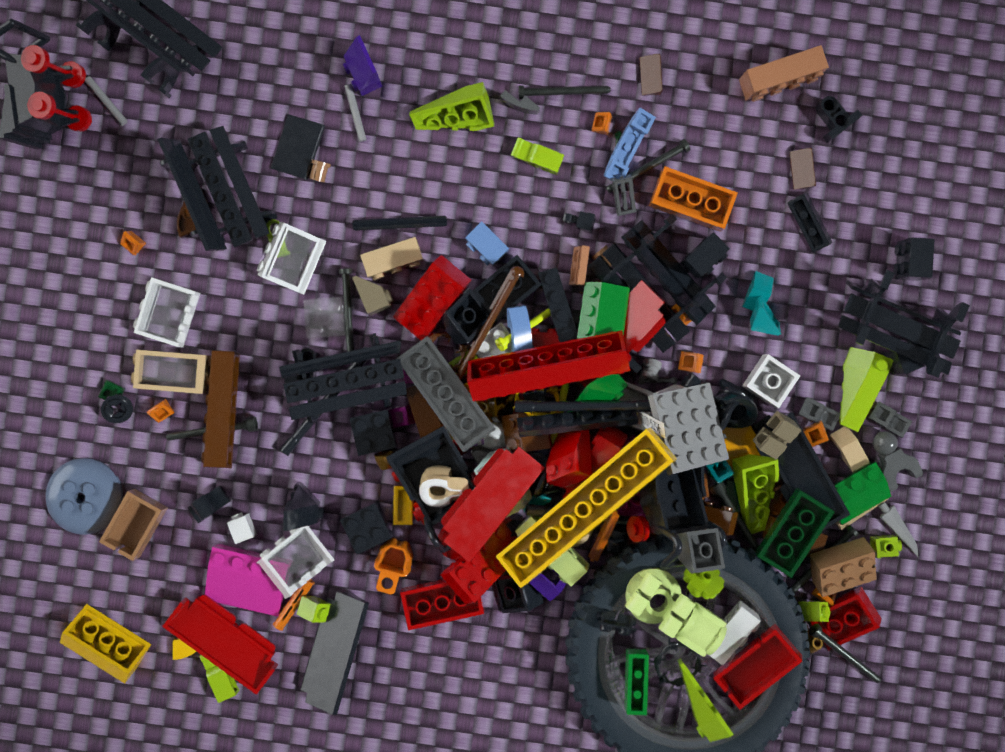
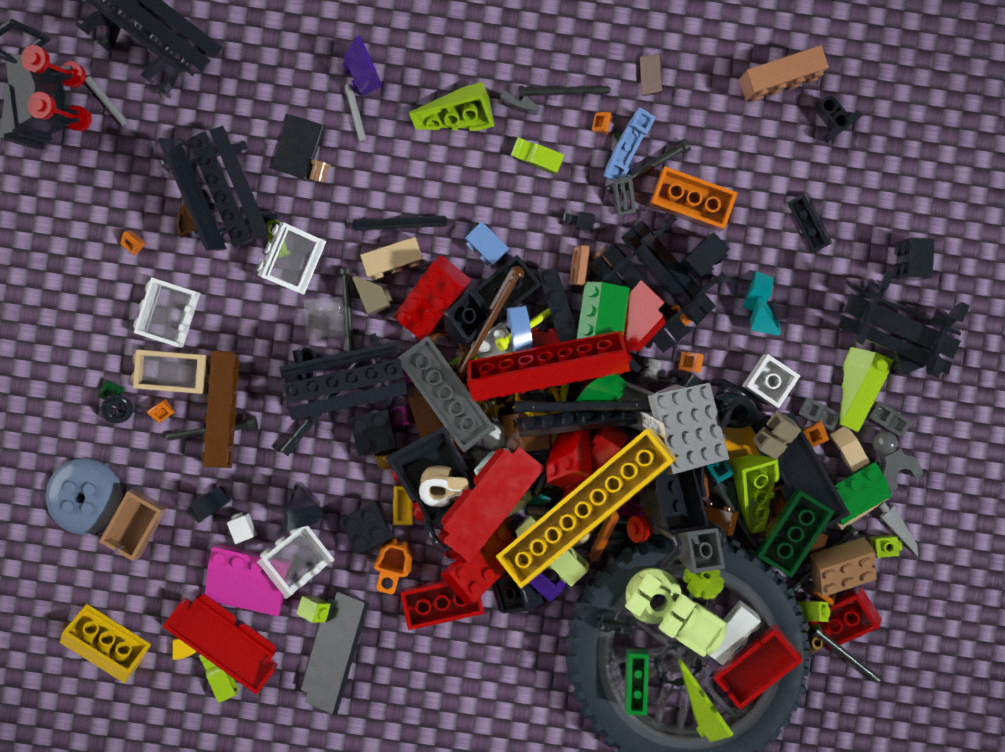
(281, 621): orange pin -> none
(802, 169): slope -> none

